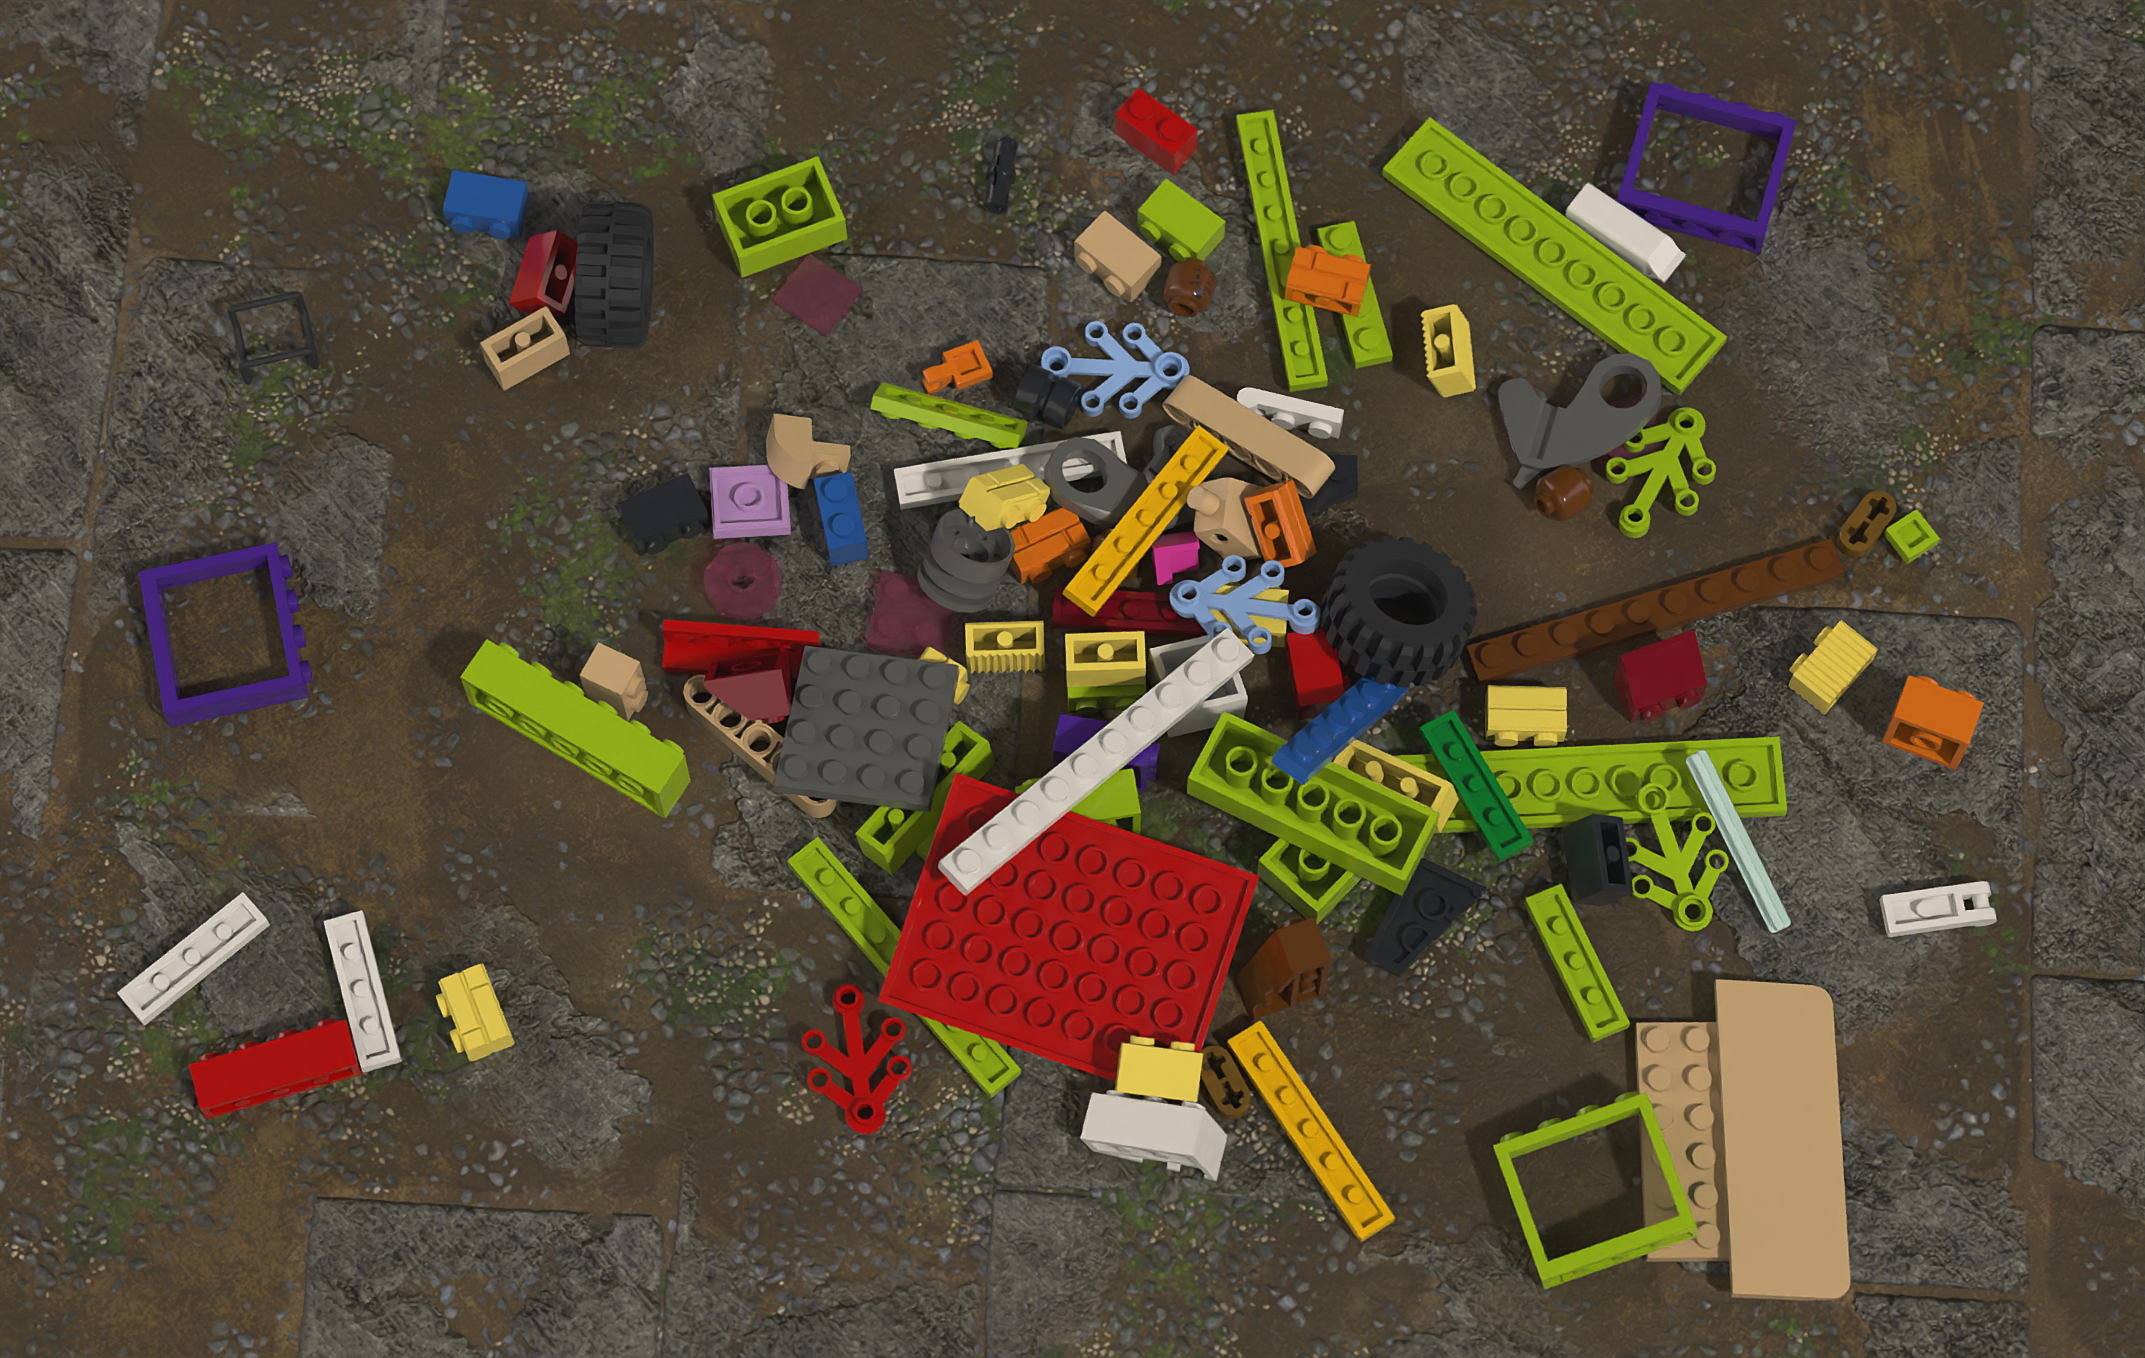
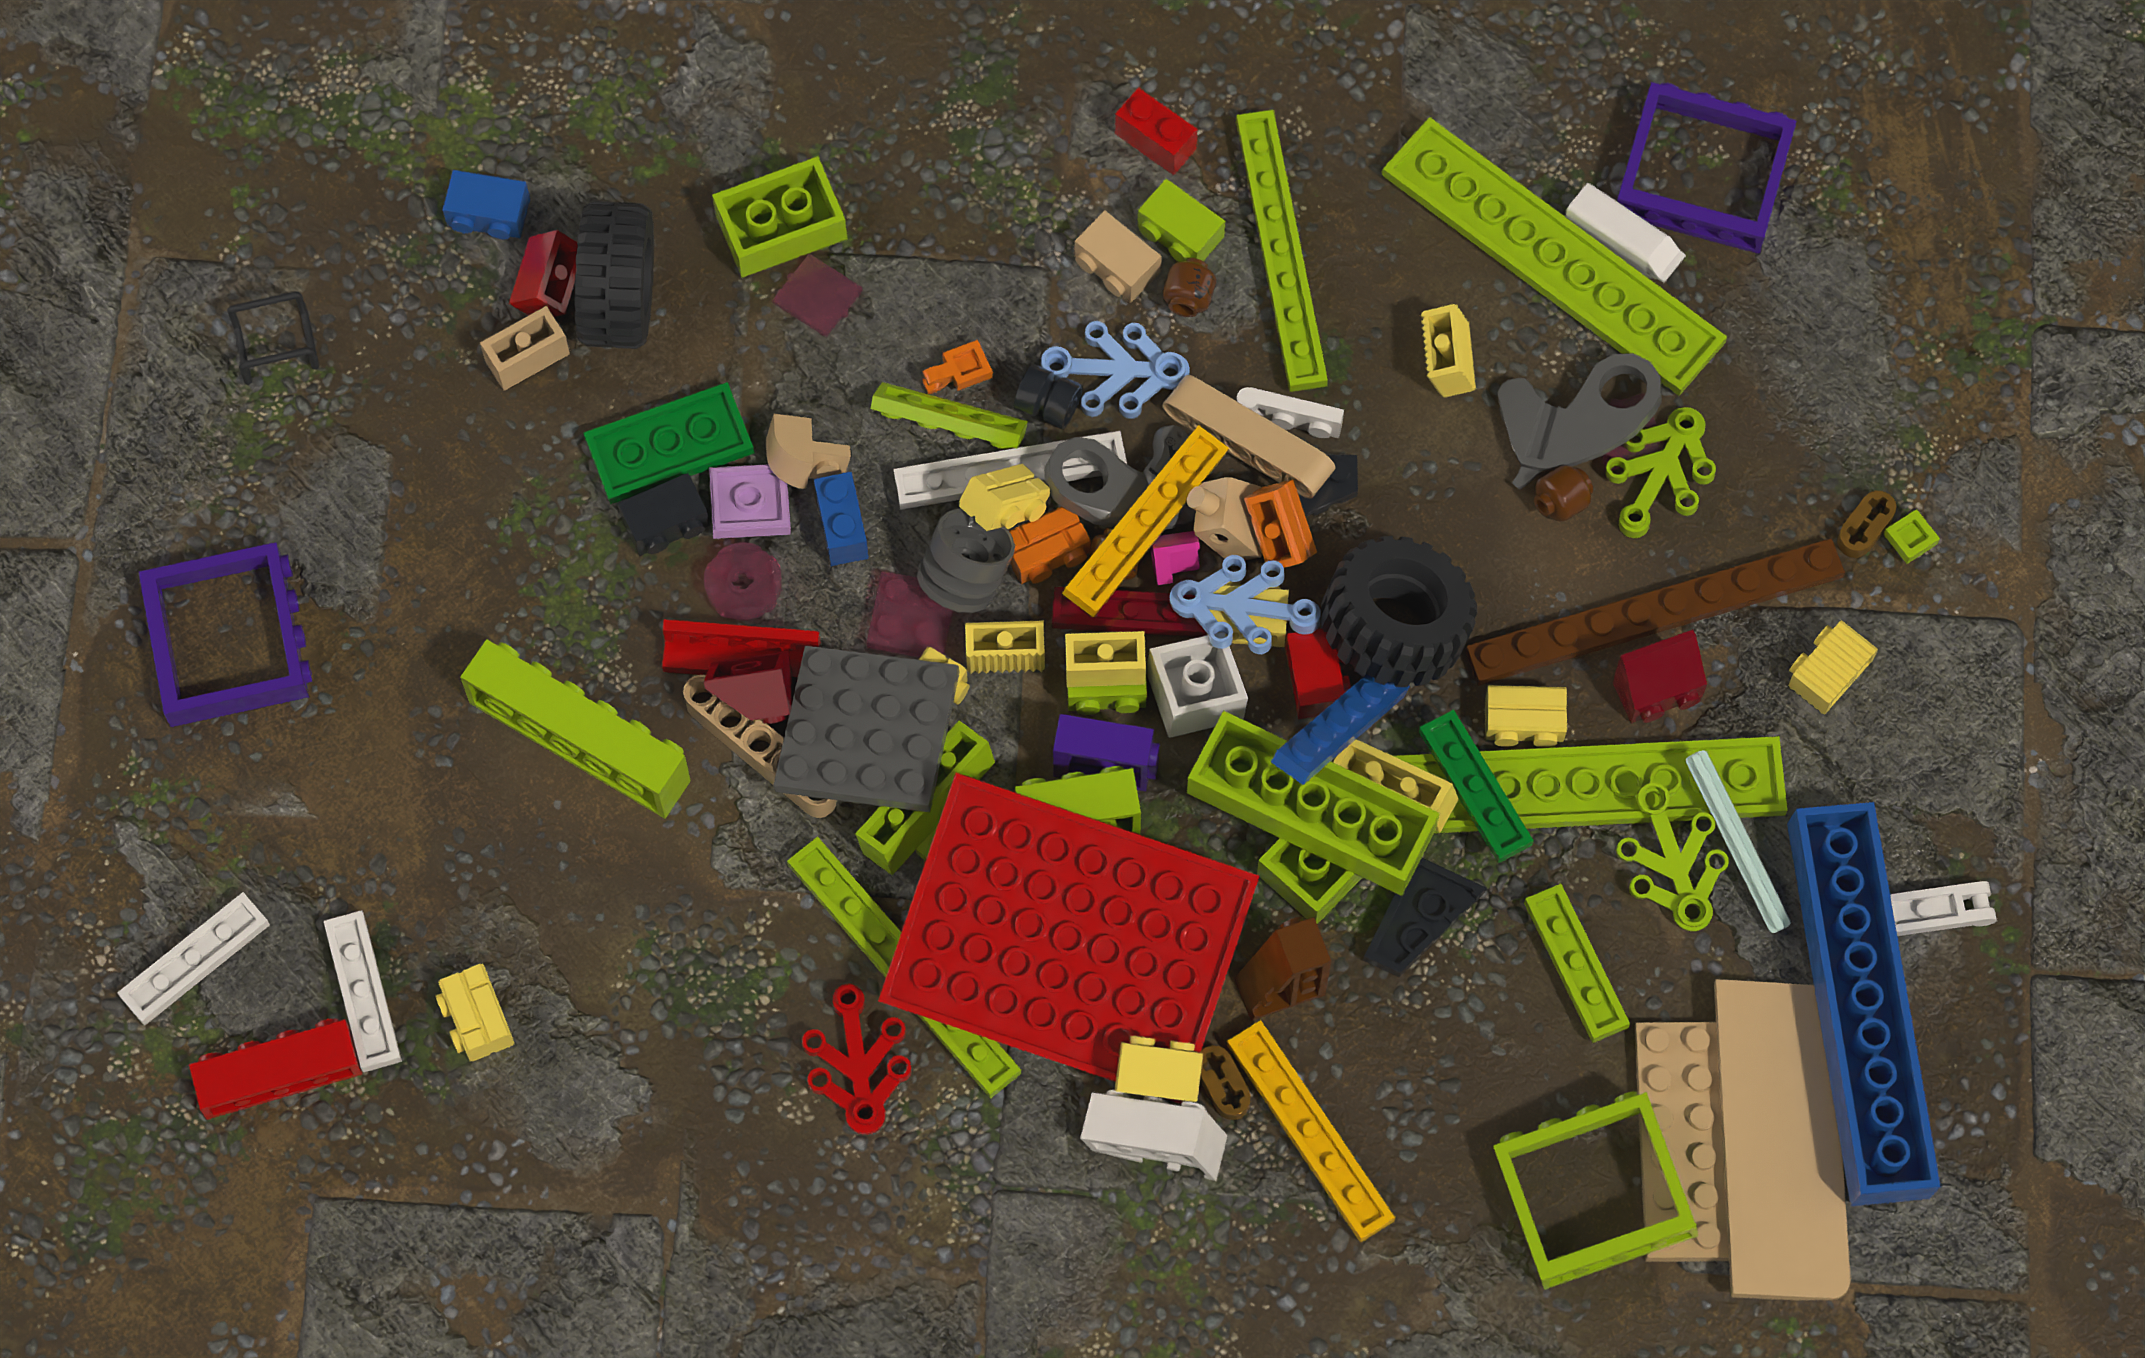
(614, 680): tan brick -> none
(668, 442): none -> green plate
(1001, 175): black pin -> none
(1095, 762): white plate -> none
(1327, 280): orange brick -> none
(1367, 332): lime plate -> none
(1597, 860): black brick -> none
(1863, 1004): none -> blue brick
(1933, 721): orange brick -> none

